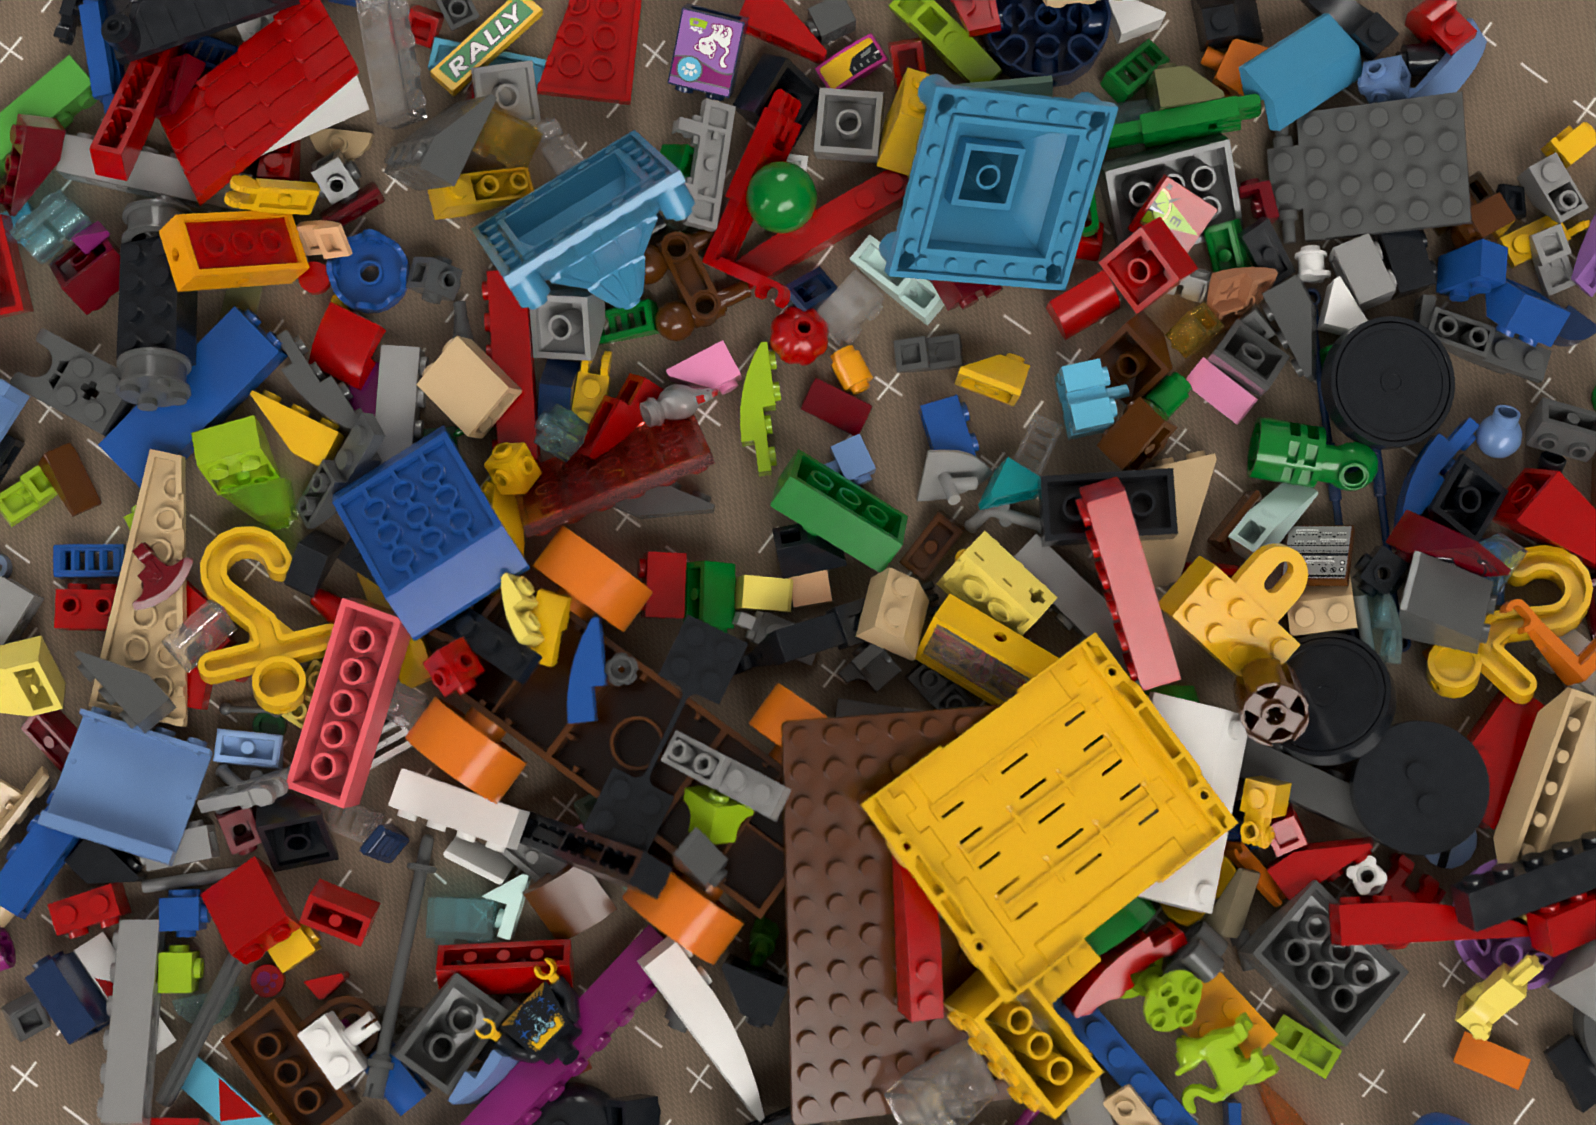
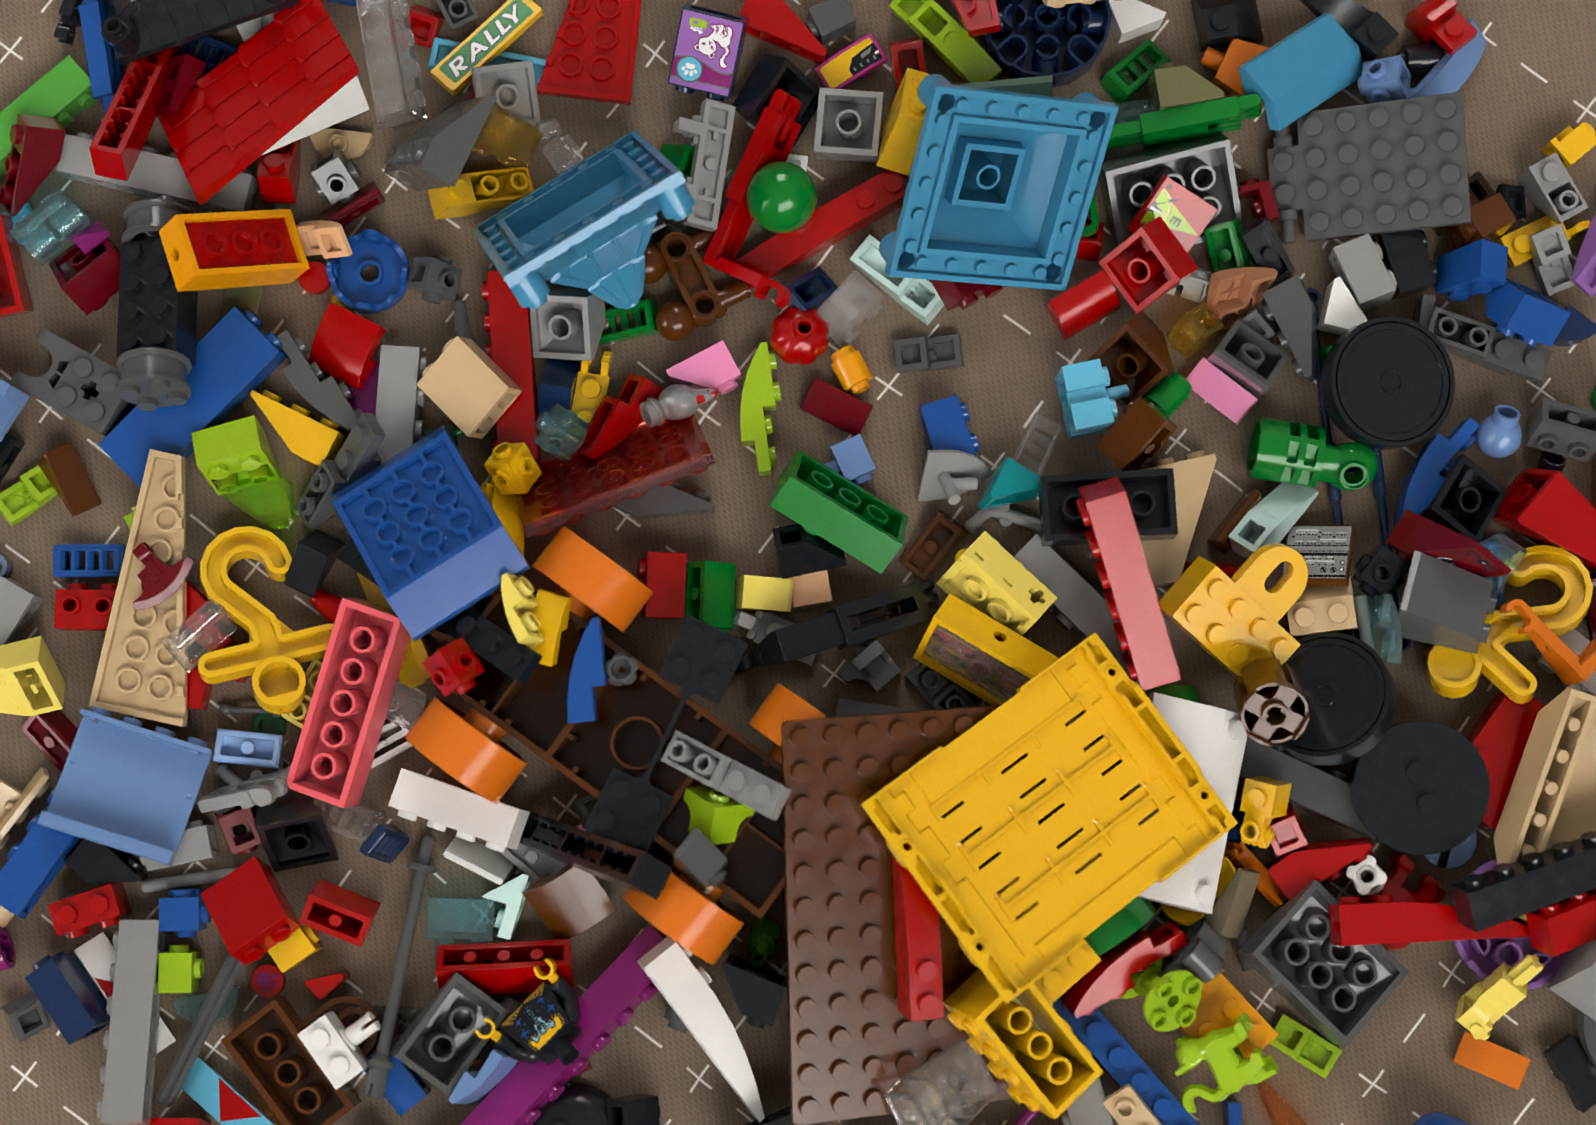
(136, 692): dark grey slope -> none
(272, 195): yellow hinge -> none
(894, 613): tan slope -> none
(995, 377): yellow slope -> none
(1311, 264): white brick -> none

